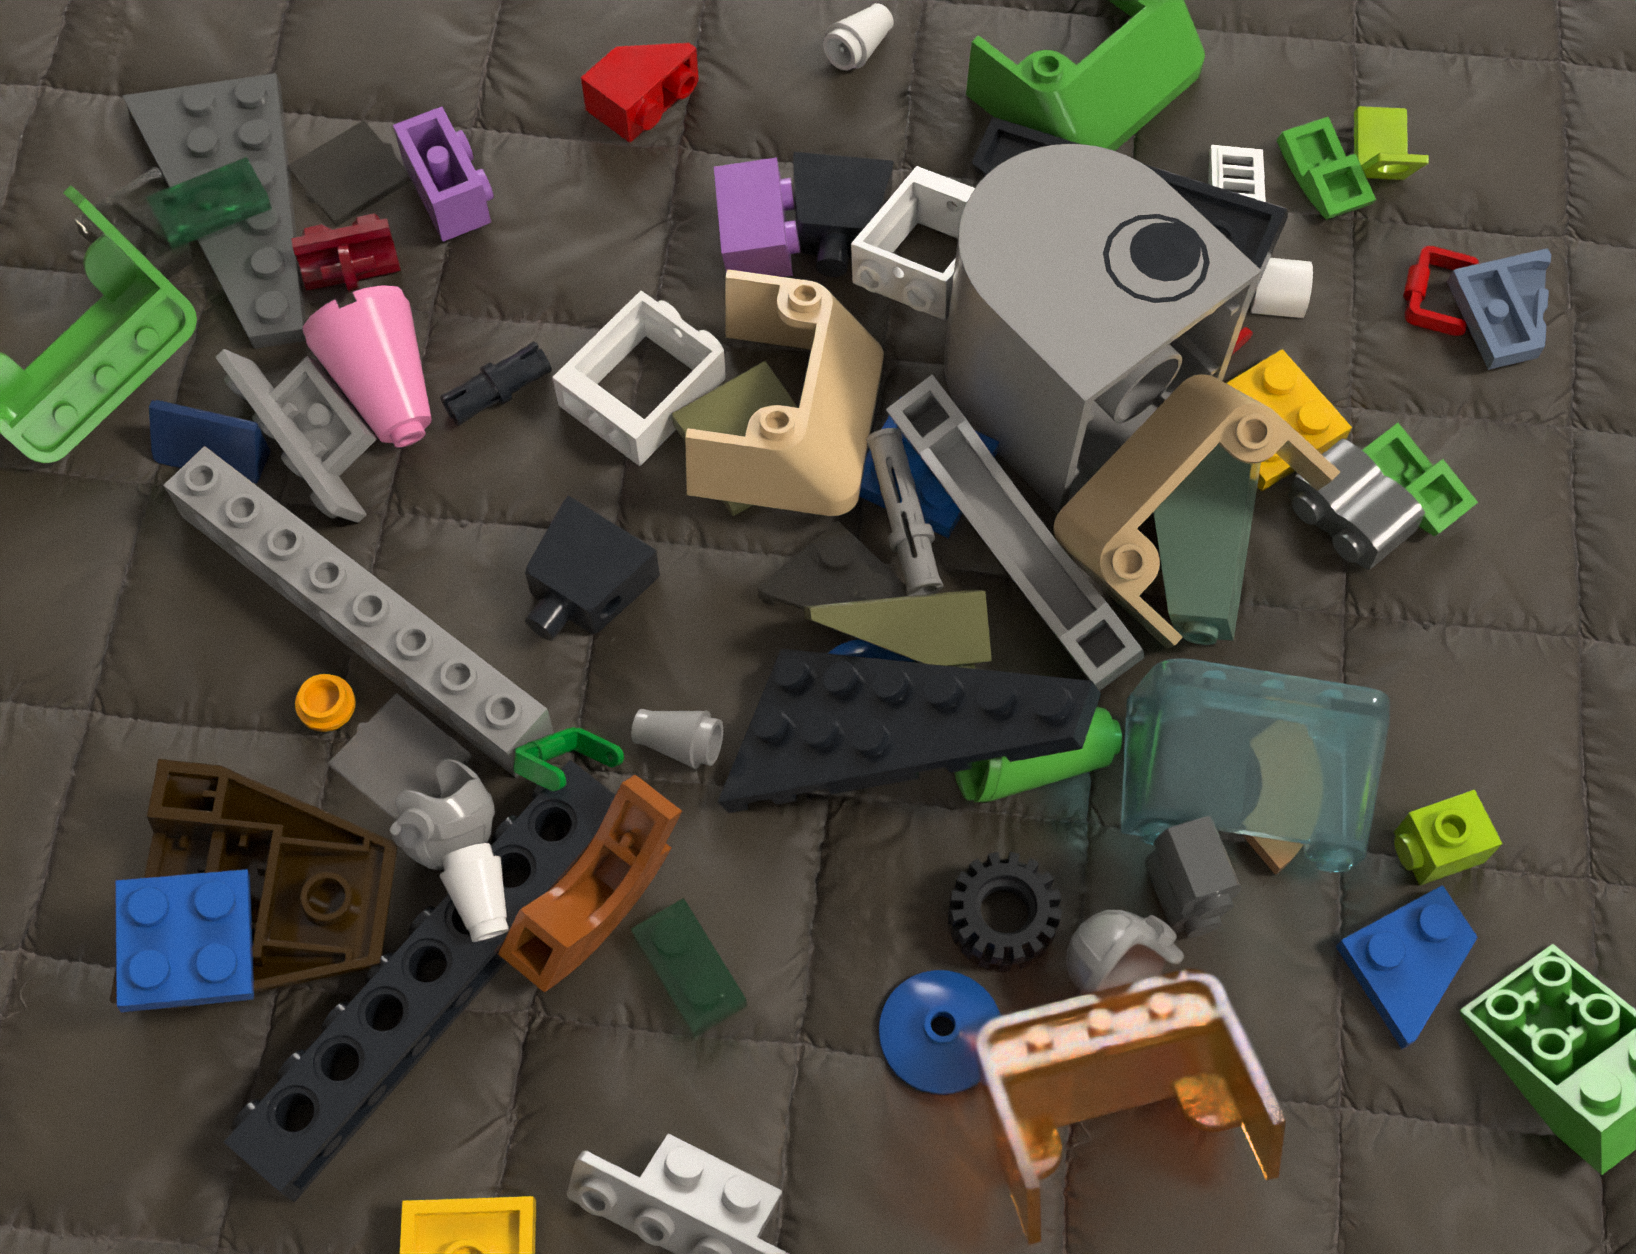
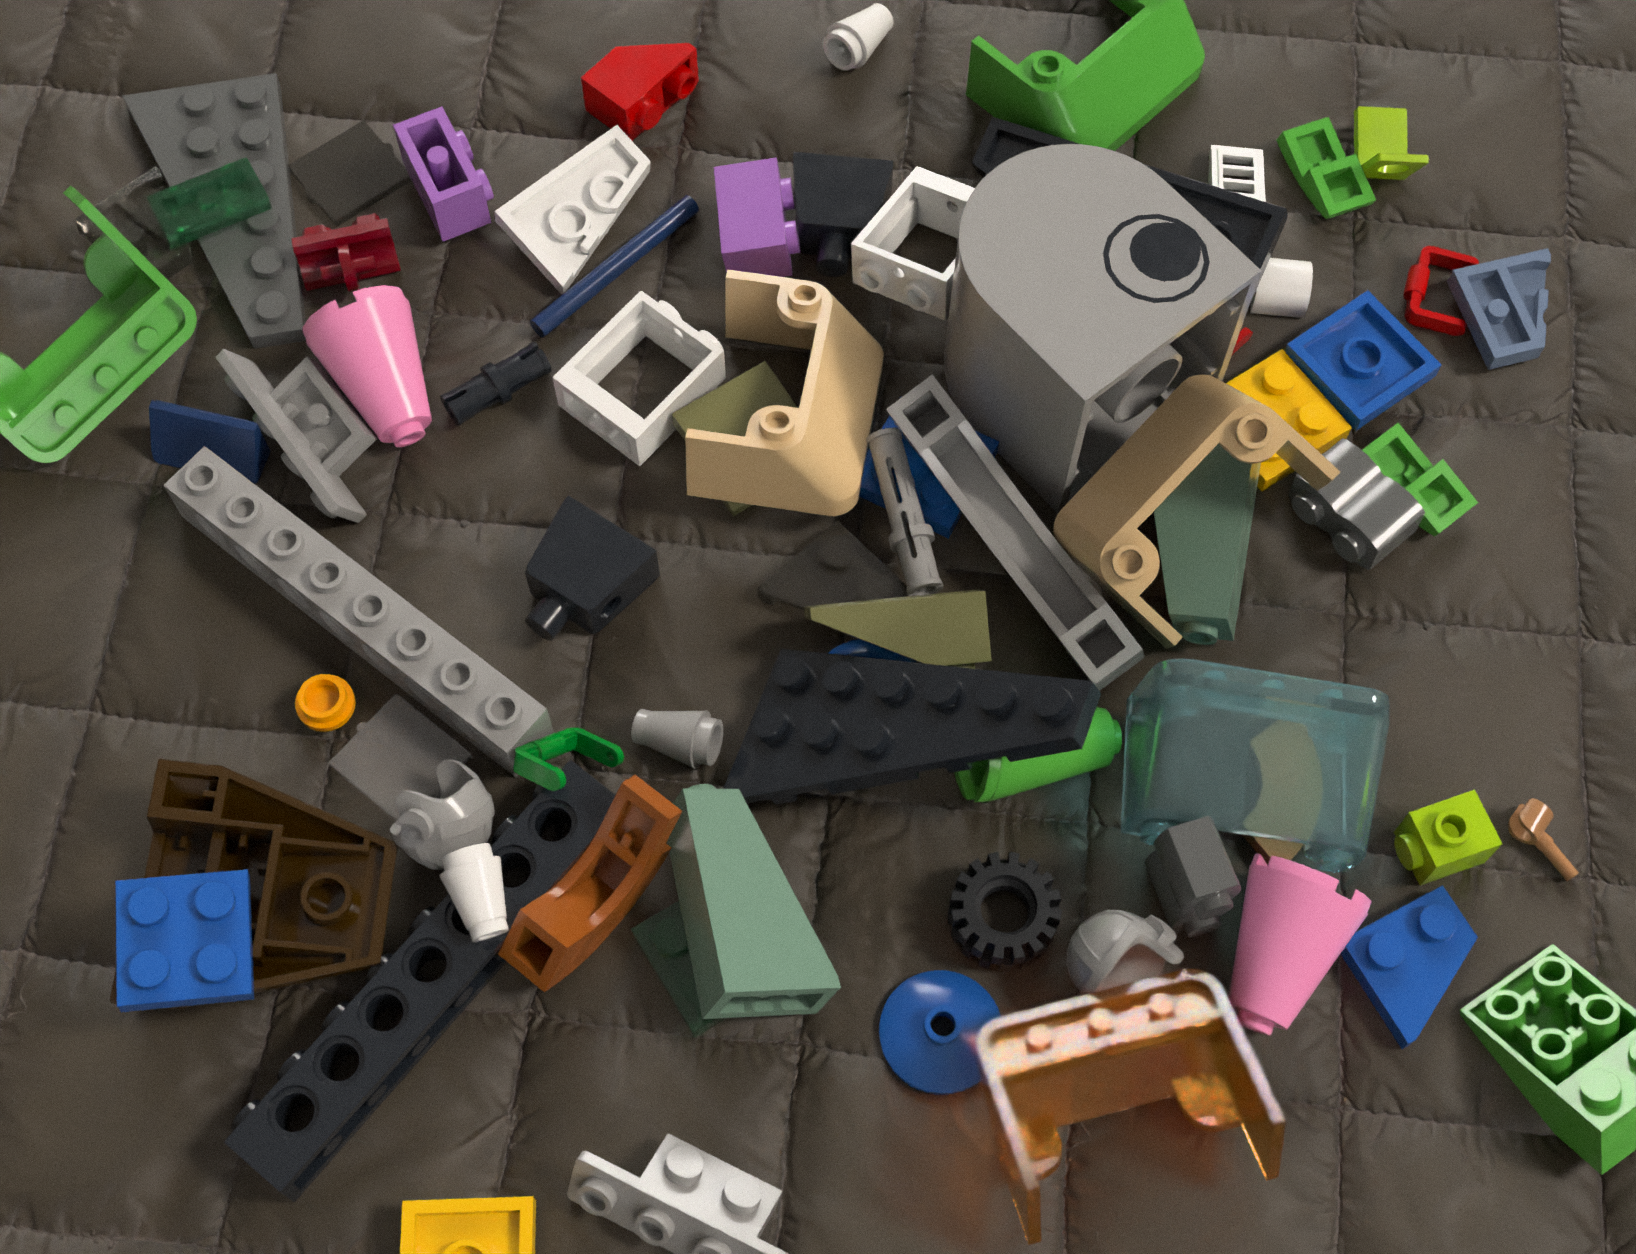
(574, 206): none -> white wing
(614, 266): none -> dark blue bar
(740, 916): none -> sand green slope
(1288, 940): none -> bright pink cone
(1362, 359): none -> blue plate
(1529, 827): none -> medium nougat hand

